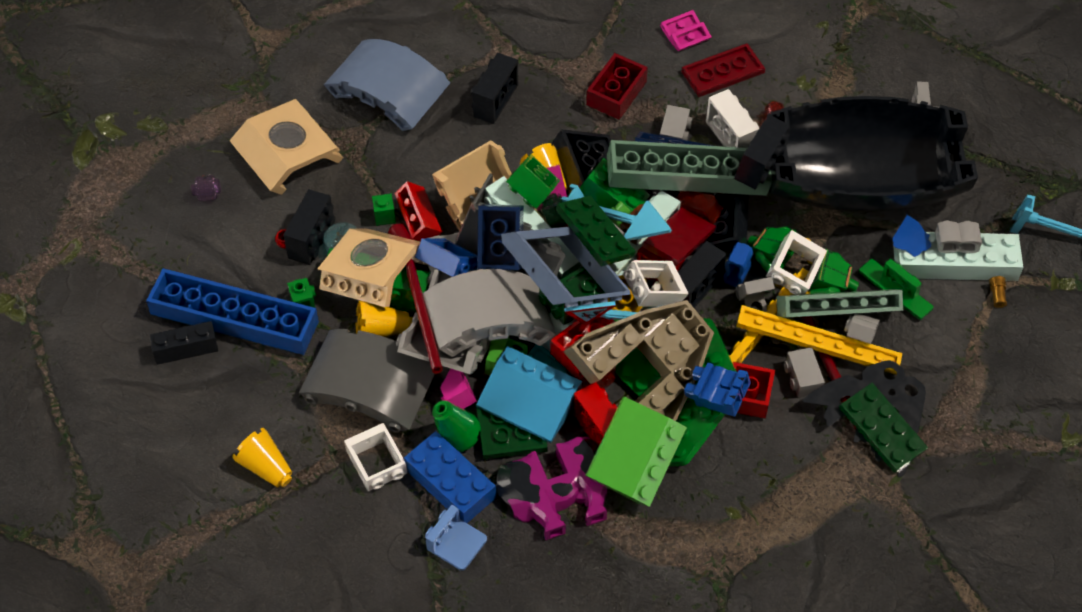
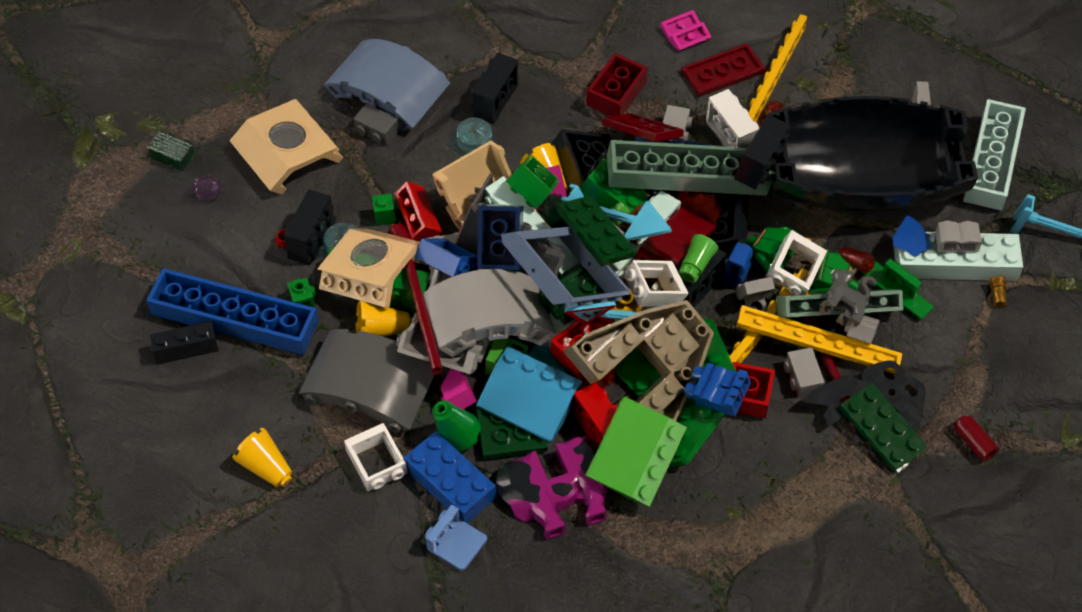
(171, 150): none -> clear green brick
(376, 124): none -> dark grey brick
(473, 134): none -> clear light blue head
(643, 127): none -> dark red tile
(697, 257): none -> bright green plant
(777, 67): none -> yellow plate
(846, 298): none -> dark grey animal
(862, 261): none -> clear red head
(976, 438): none -> dark red brick
(995, 153): none -> light aqua brick

